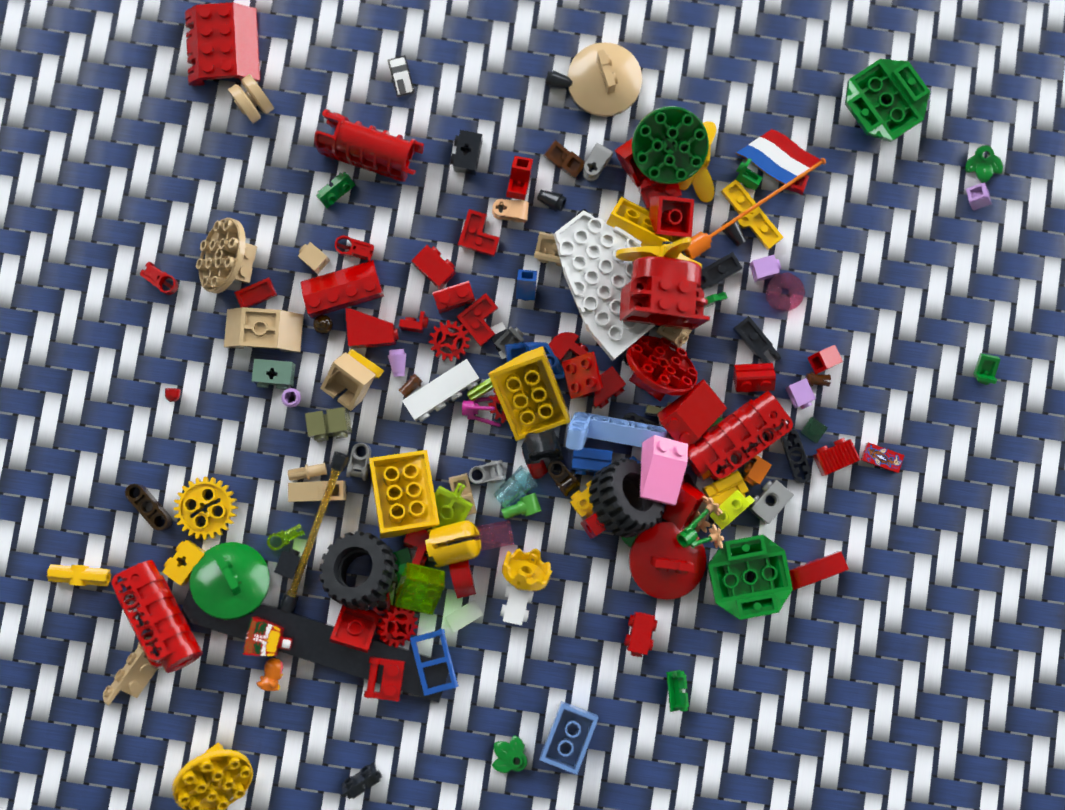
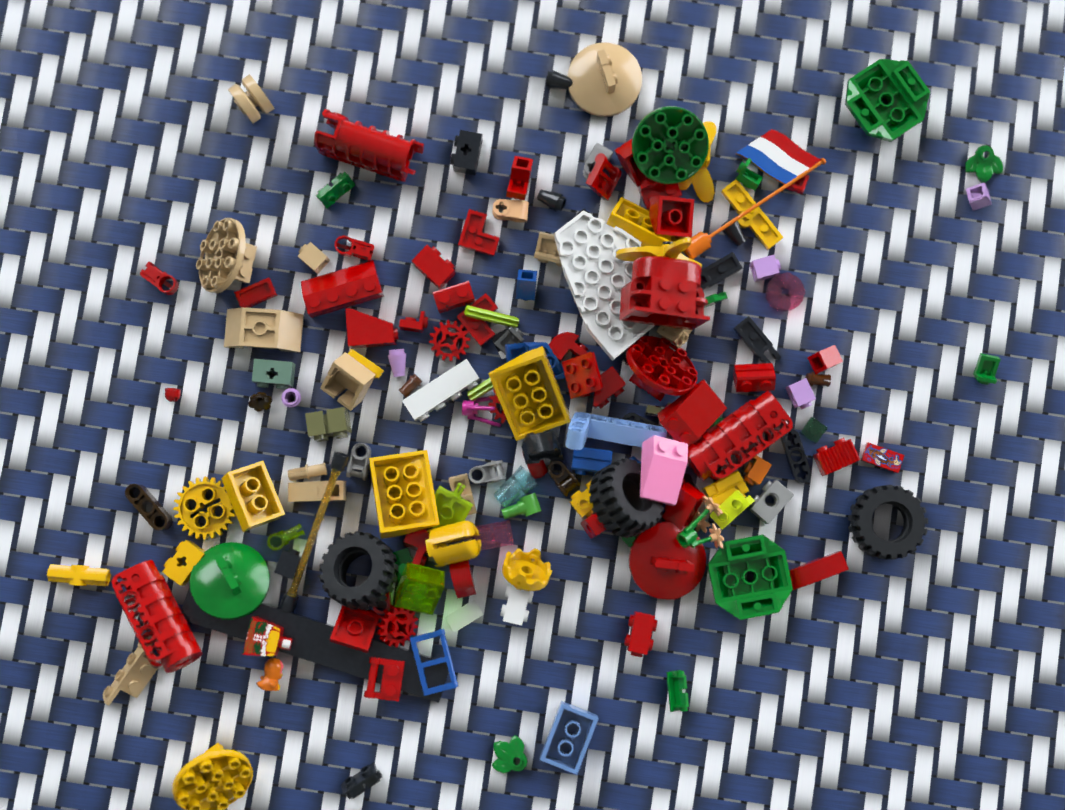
(222, 42): red slope -> none
(252, 496): none -> yellow brick
(260, 401): none -> dark brown plant
(323, 324): dark brown plate -> none
(401, 76): slope -> none
(491, 316): none -> lime axle
(564, 159): reddish brown slope -> none
(601, 182): none -> red plate
(912, 516): none -> black tyre

